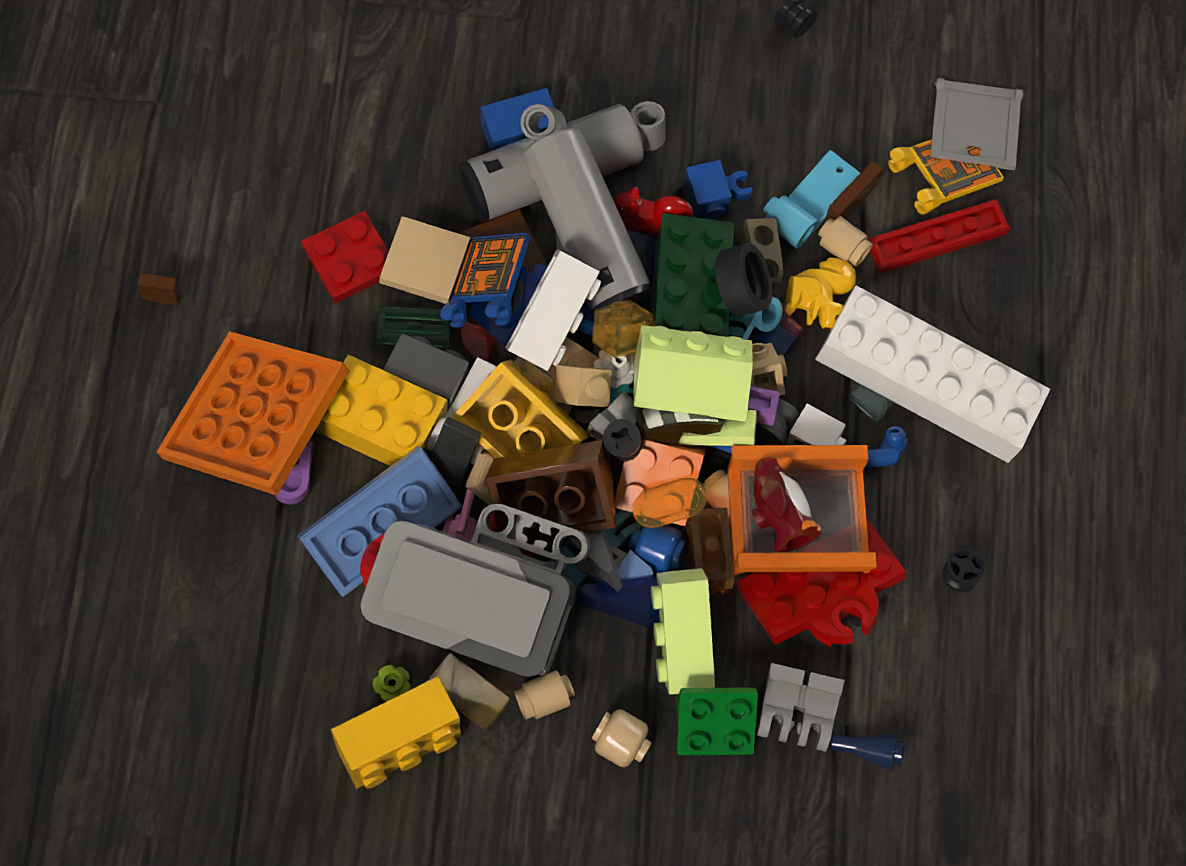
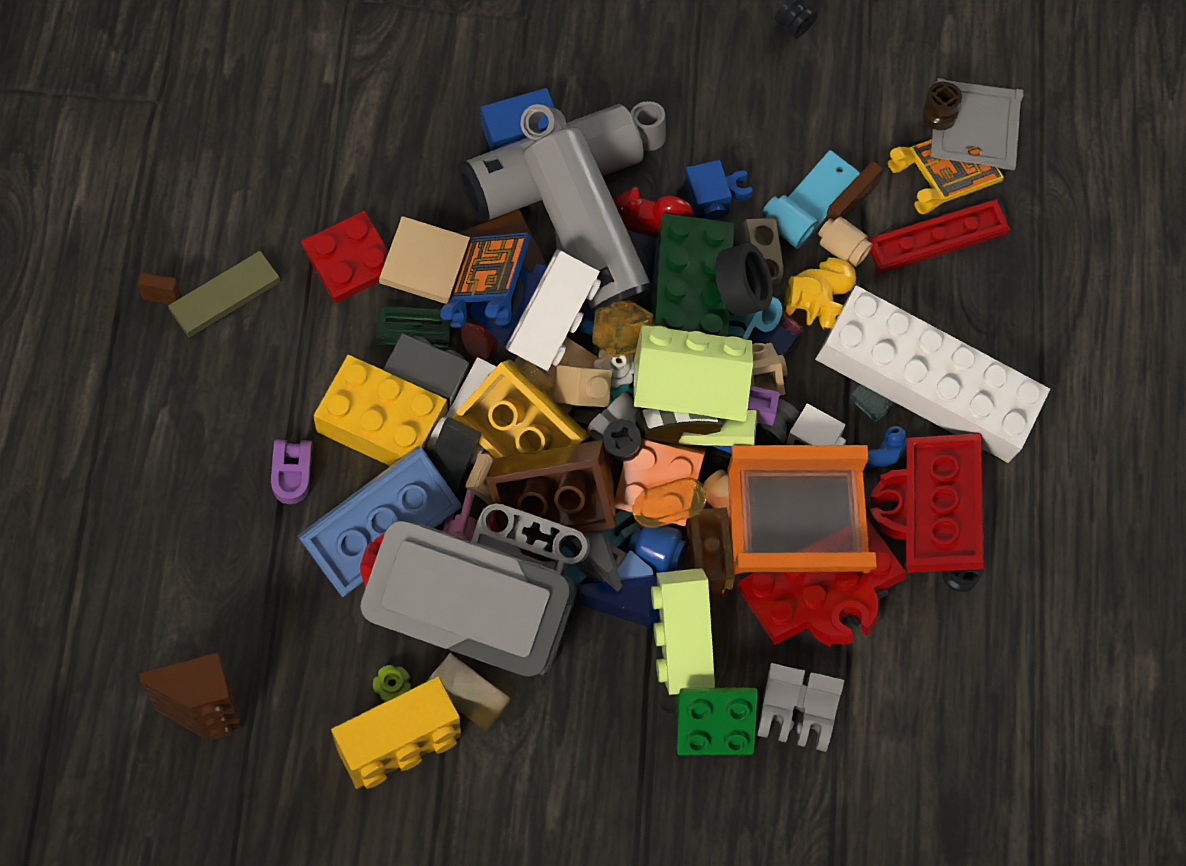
(195, 696): none -> reddish brown slope
(224, 294): none -> olive tile
(253, 412): orange plate -> none
(544, 695): tan brick -> none
(621, 738): tan head -> none
(782, 506): dark red animal -> none
(879, 749): dark blue cone -> none
(937, 503): none -> red plate
(942, 105): none -> dark brown wheel

